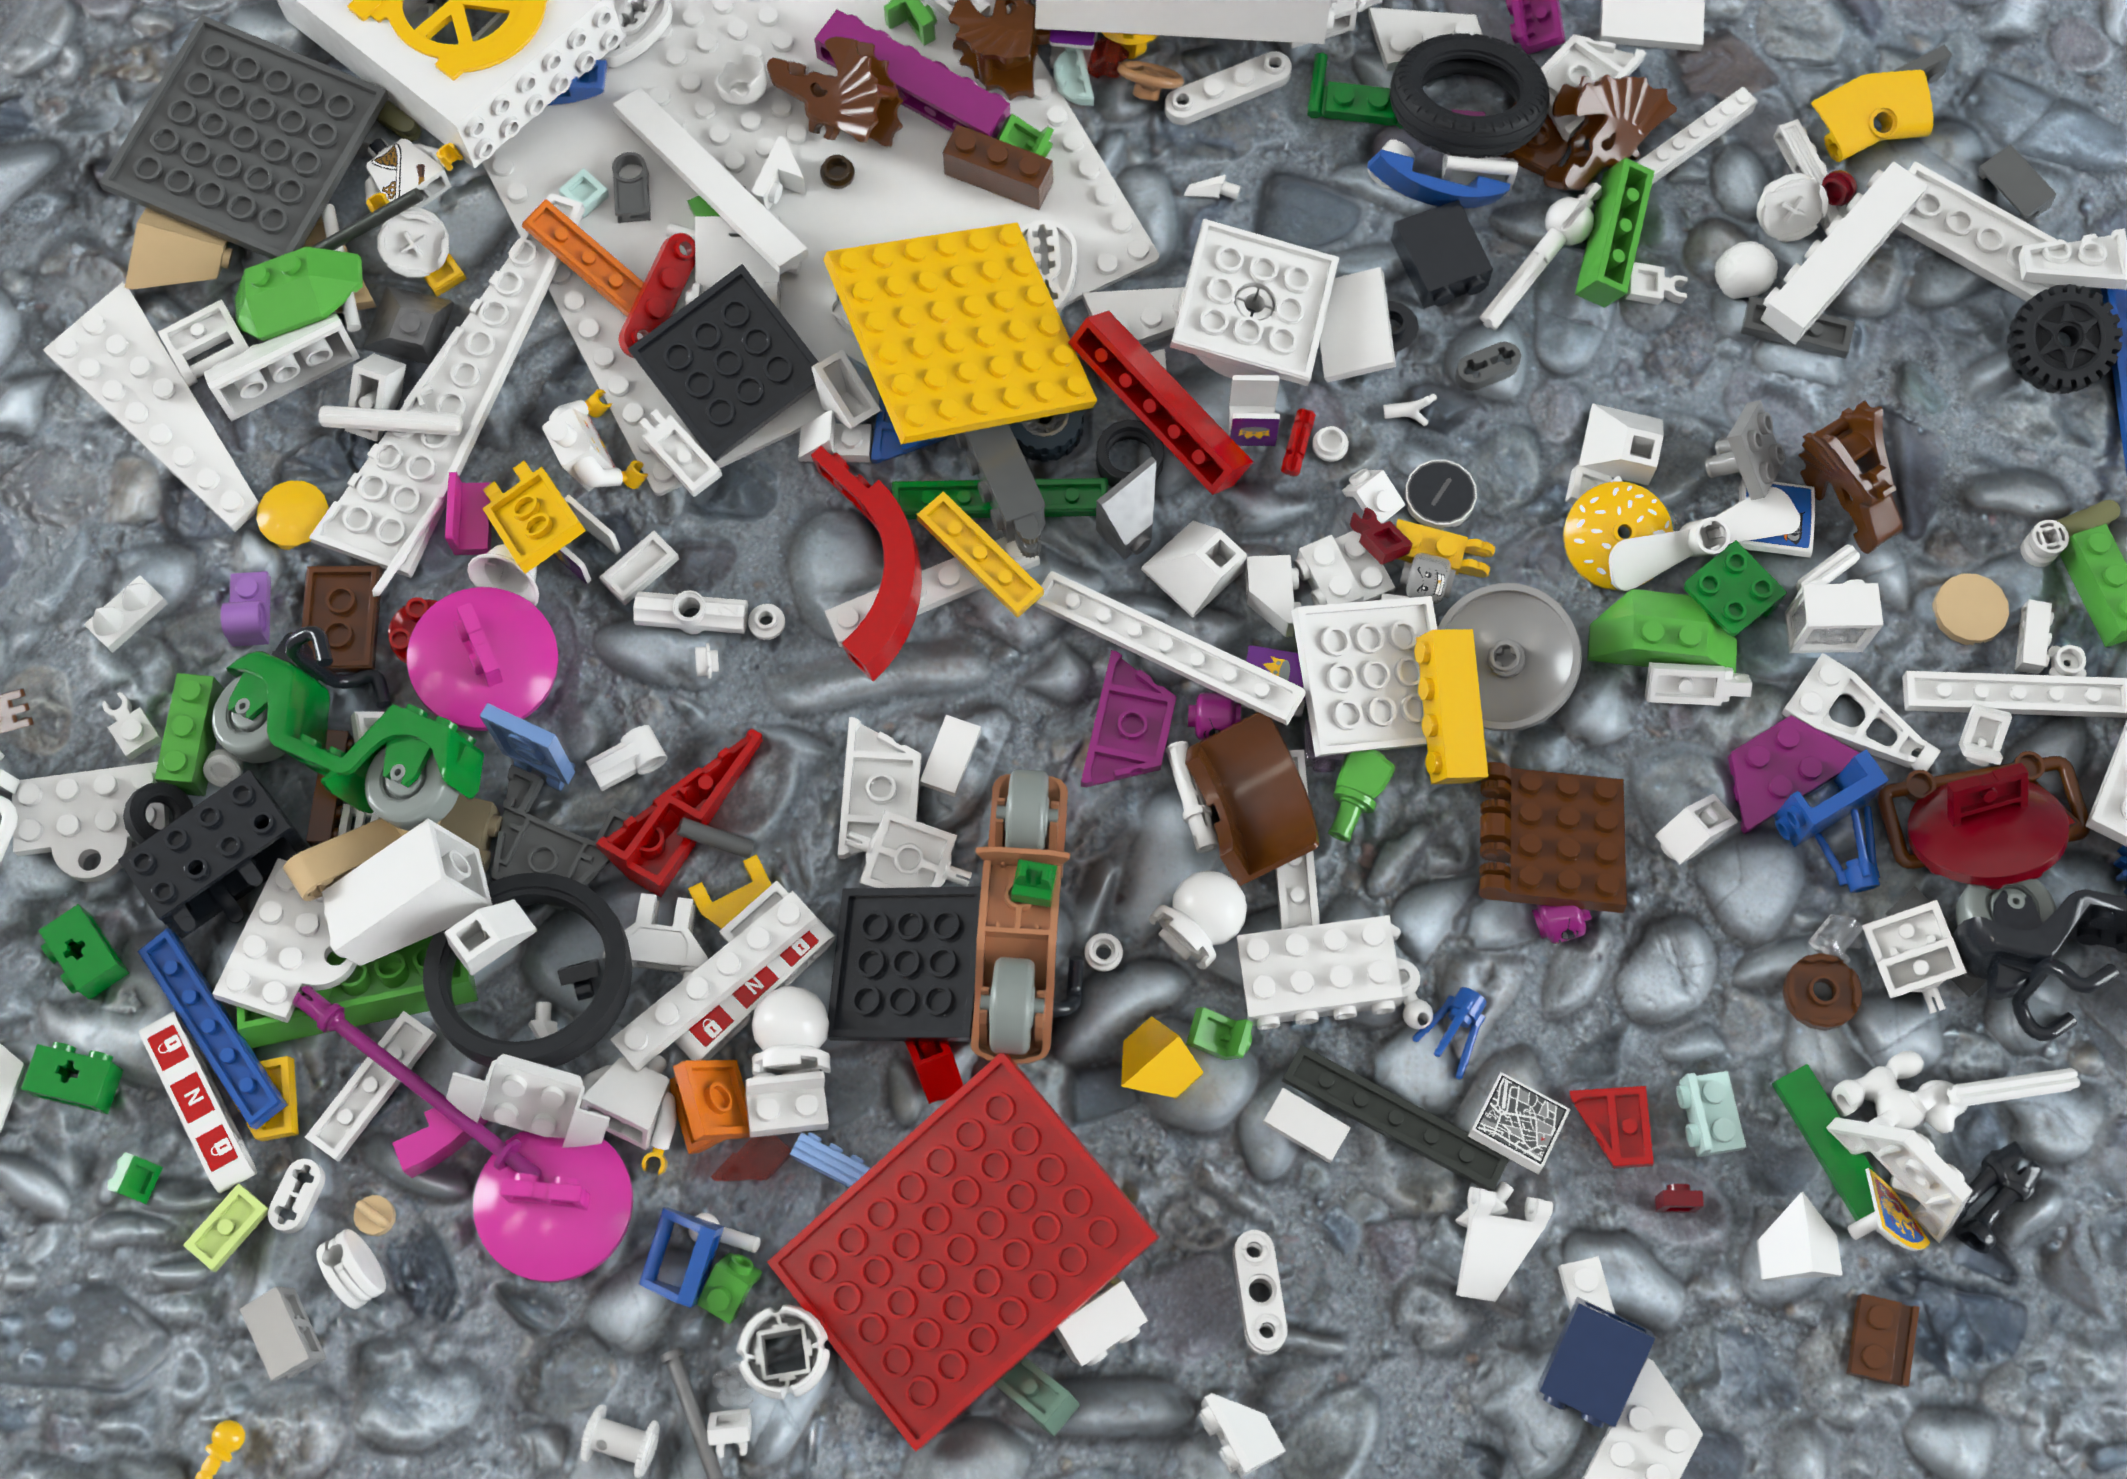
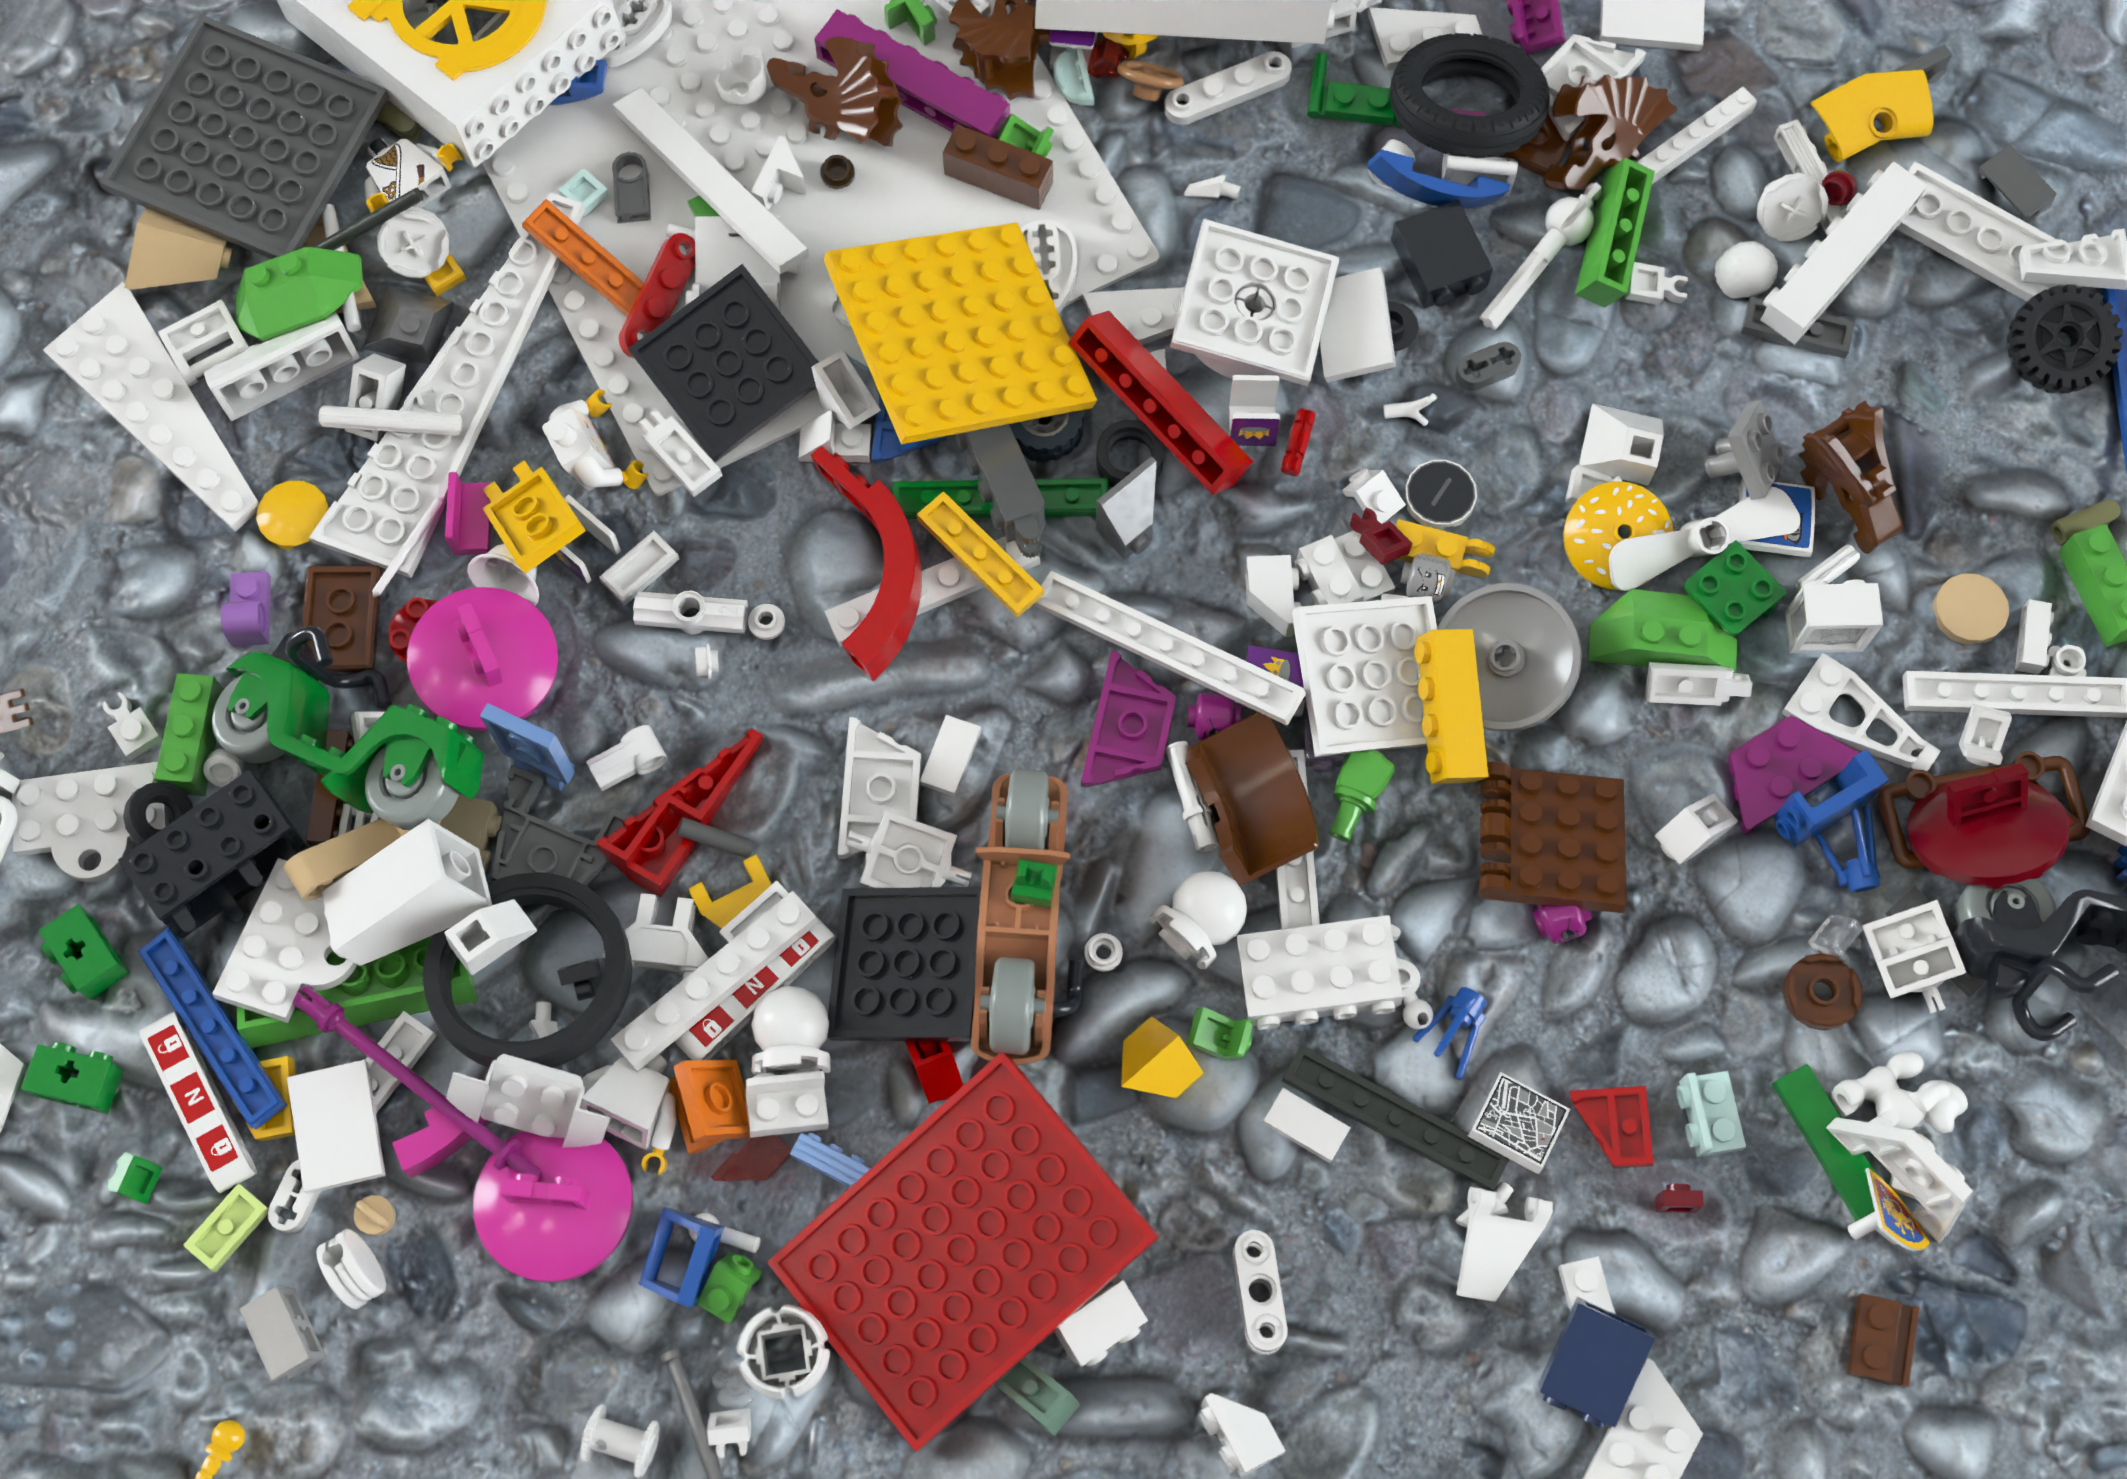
(125, 613): white tile -> none
(335, 1126): none -> white tile
(1196, 566): white slope -> none
(1330, 444): white plate -> none
(1799, 1245): white slope -> none
(2010, 1188): black piece -> none
(2013, 1087): white axle -> none
(2044, 543): white wheel -> none

